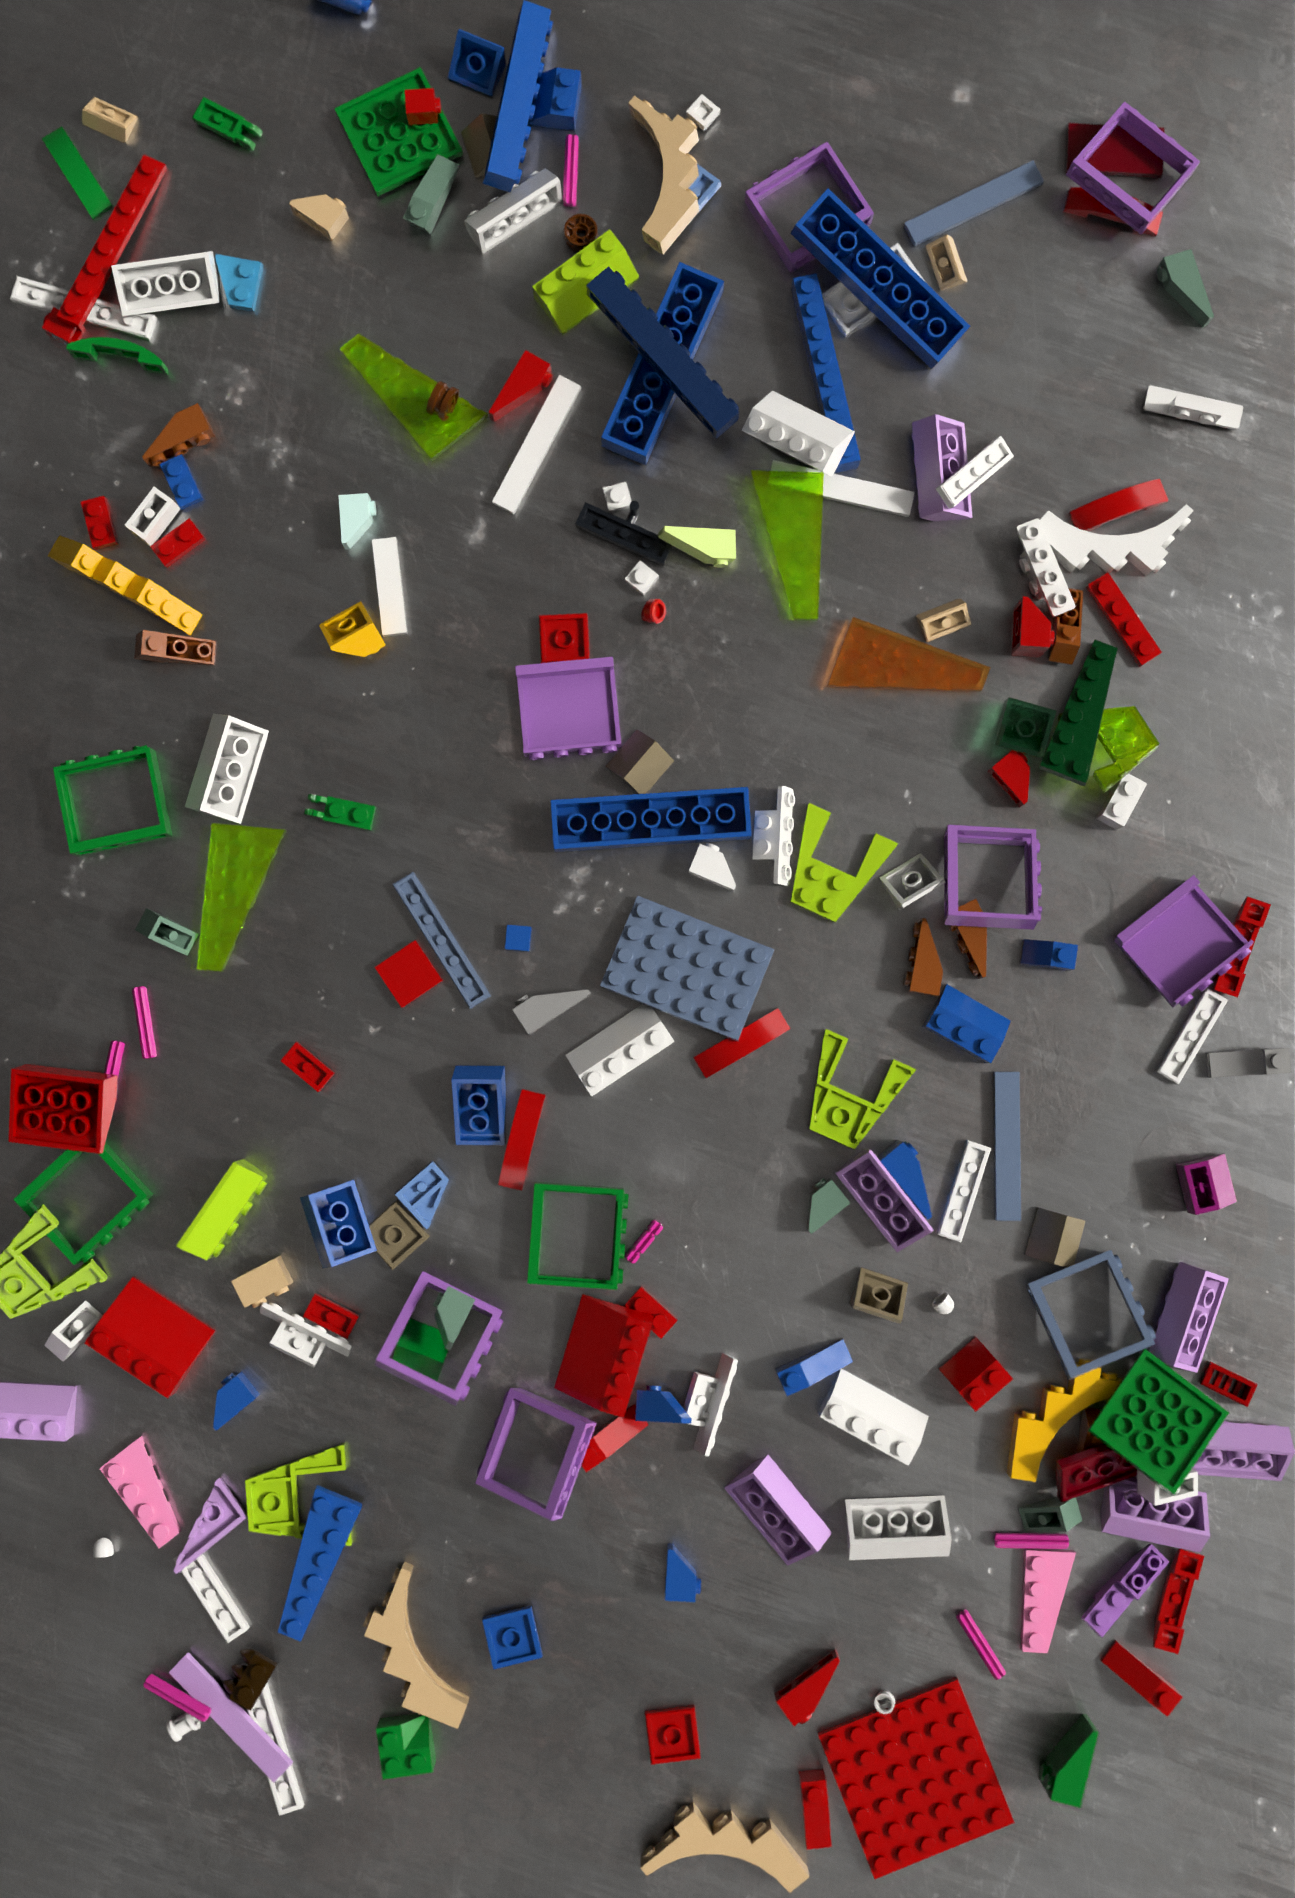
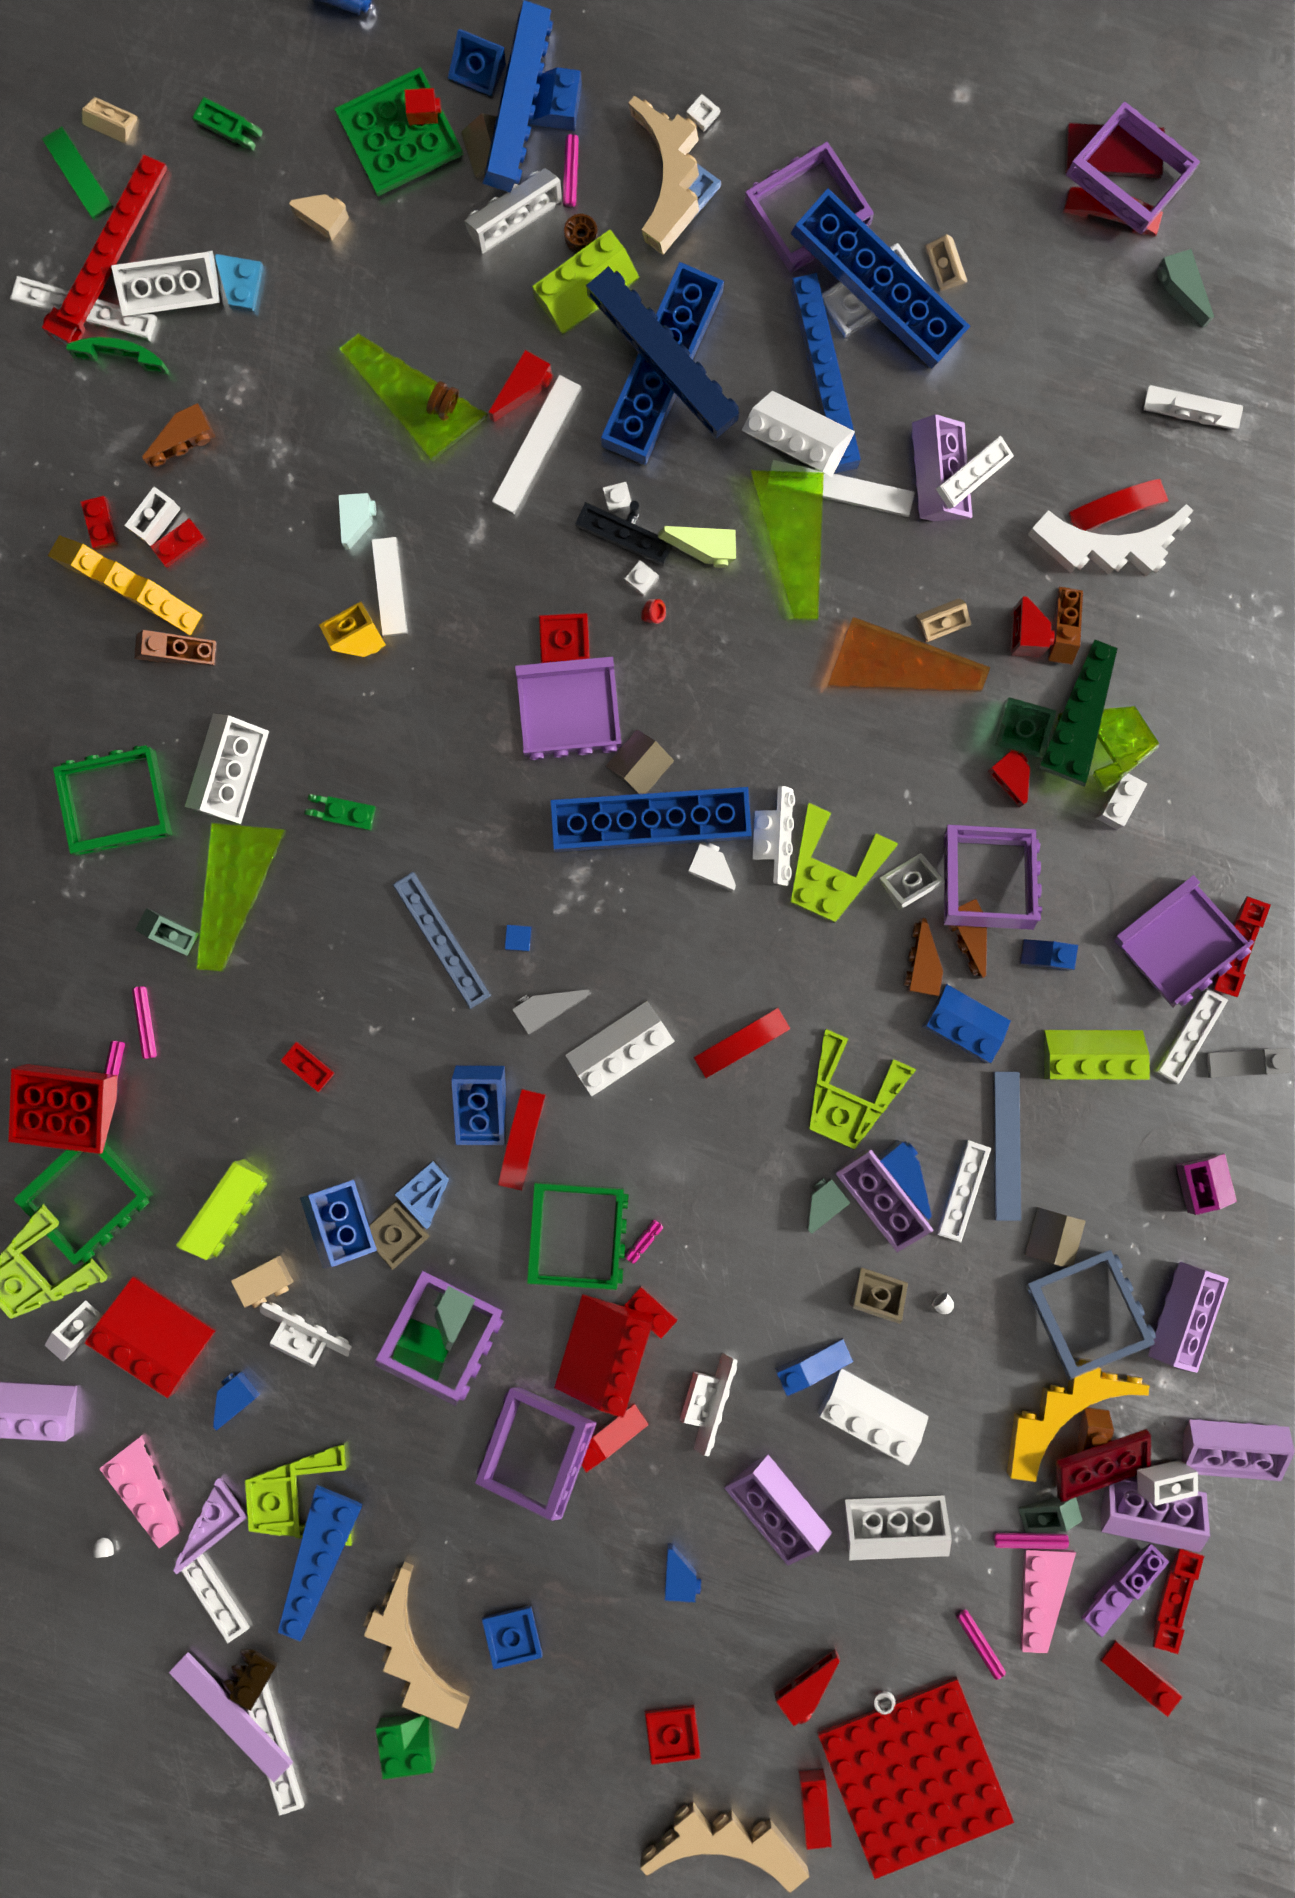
(177, 1697): dark pink axle -> none
(181, 482): blue plate -> none
(182, 1725): white bush -> none
(331, 1315): red plate -> none
(408, 974): red tile -> none
(431, 194): sand green slope -> none
(659, 1406): blue slope -> none
(687, 968): sand blue plate -> none
(973, 203): sand blue tile -> none
(975, 1373): red slope -> none
(1043, 568): white bracket -> none
(1069, 1763): green slope -> none
(1096, 1055): none -> lime slope
(1123, 619): red plate -> none
(1158, 1422): green plate -> none
(1249, 1391): red slope -> none

